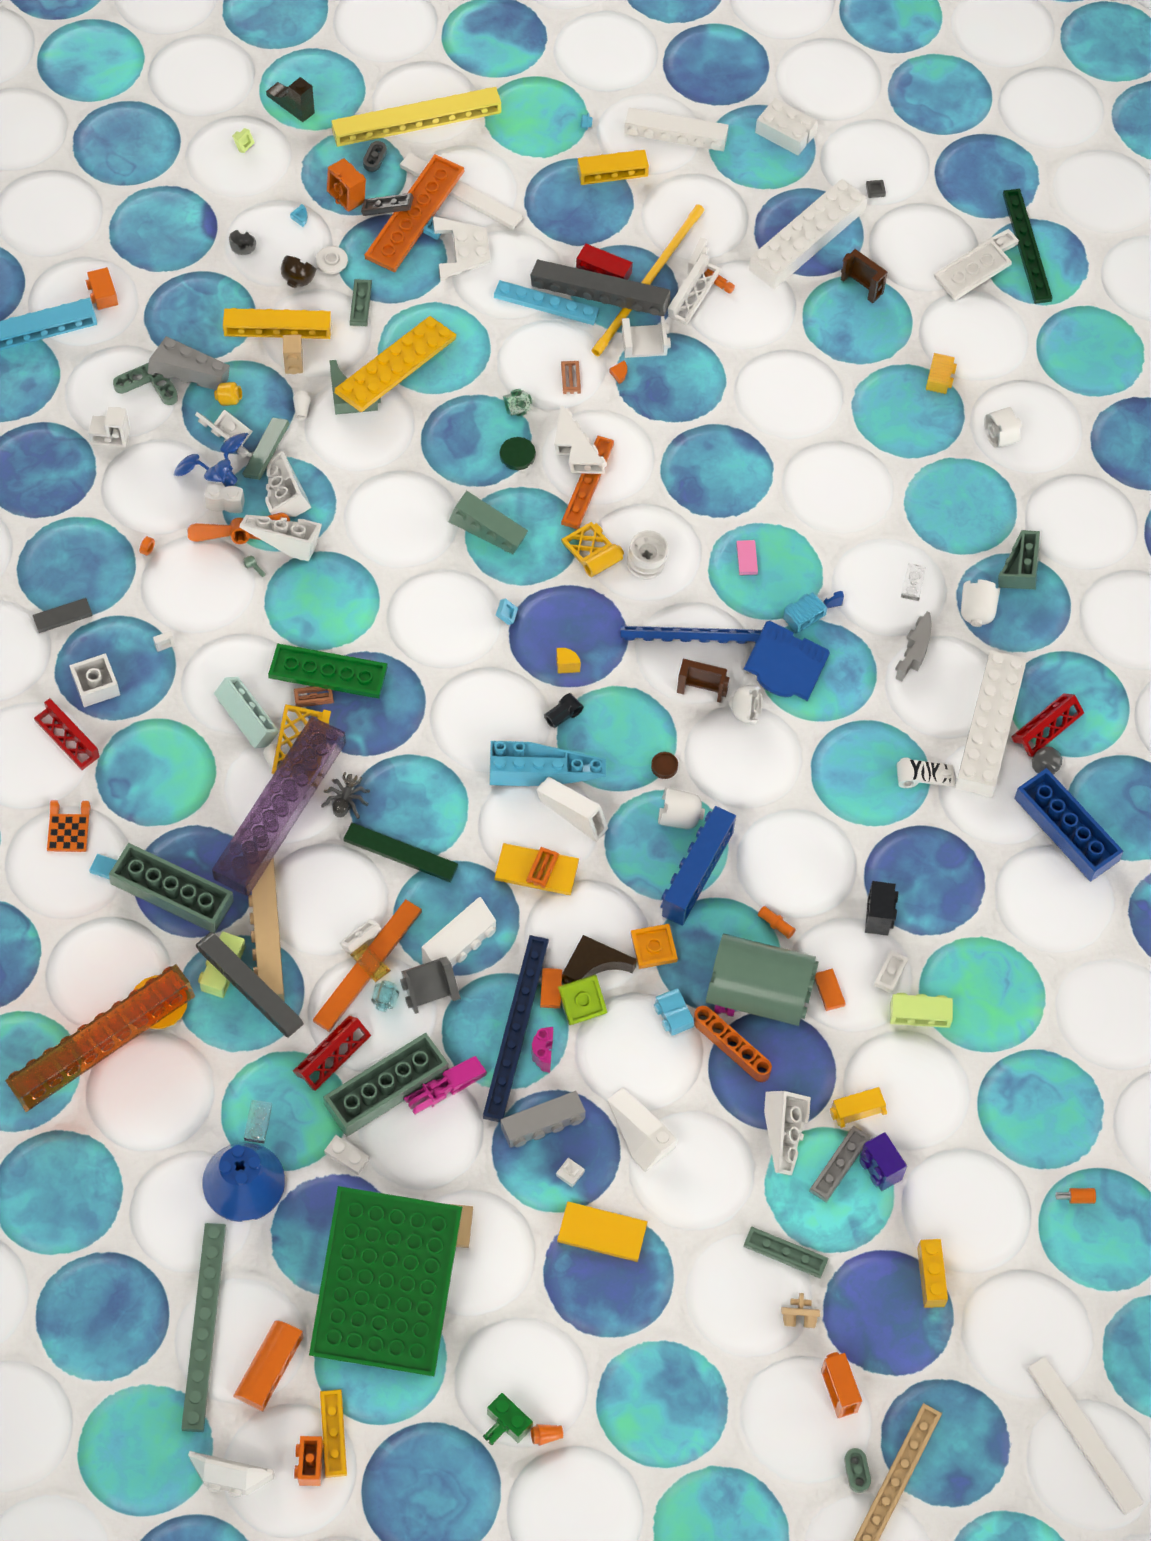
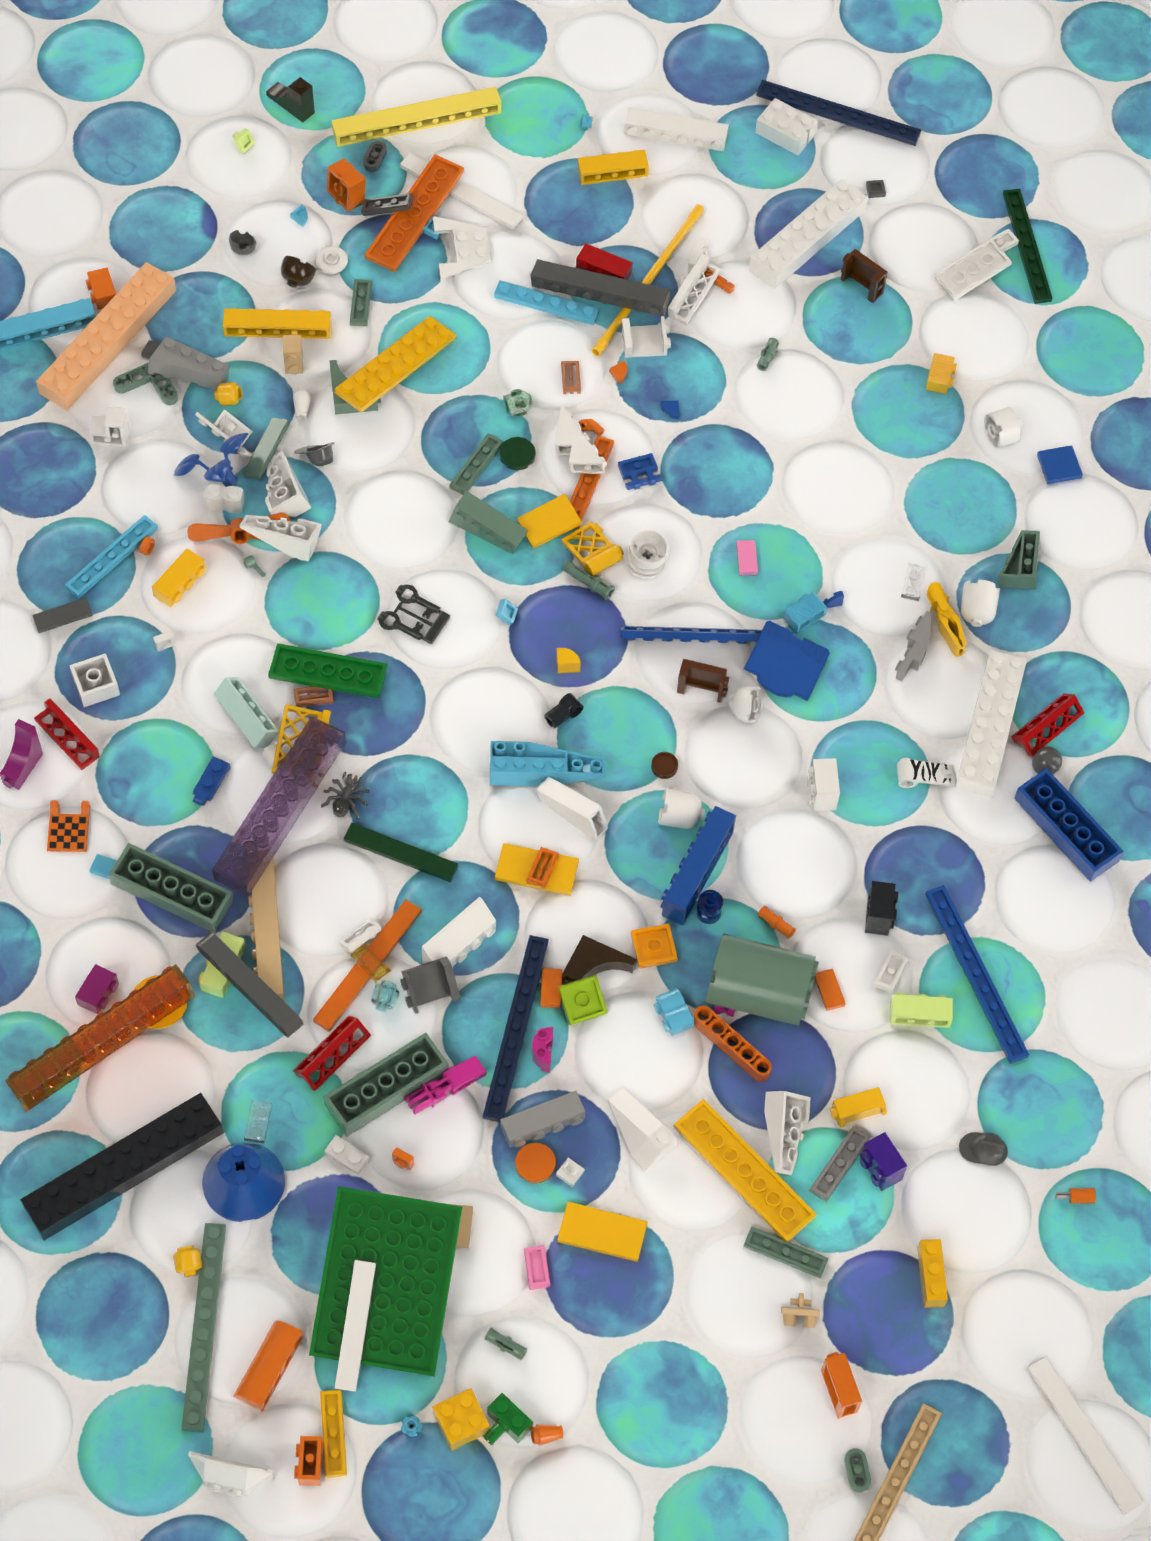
(23, 755): none -> magenta arch
(96, 989): none -> magenta brick
(106, 336): none -> light nougat brick
(111, 557): none -> medium azure plate
(122, 1166): none -> black brick
(149, 349): none -> dark grey tile
(179, 578): none -> yellow brick
(187, 1260): none -> yellow head
(210, 781): none -> blue hinge
(318, 454): none -> dark grey piece
(355, 1325): none -> white tile
(402, 1159): none -> orange plate
(411, 1432): none -> medium azure plate
(435, 628): none -> pearl dark grey piece
(461, 1419): none -> yellow brick
(476, 464): none -> sand green tile
(505, 1344): none -> sand green pin
(535, 1162): none -> orange tile
(537, 1267): none -> bright pink tile
(549, 521): none -> yellow tile
(591, 425): none -> orange arm
(595, 583): none -> sand green pin
(637, 467): none -> blue plate
(670, 408): none -> blue tile
(709, 906): none -> clear blue wheel
(745, 1170): none -> yellow plate
(767, 354): none -> sand green pin
(823, 784): none -> white brick
(839, 113): none -> dark blue plate
(946, 619): none -> yellow arm
(977, 974): none -> blue plate
(983, 1148): none -> dark grey piece
(1059, 464): none -> blue tile

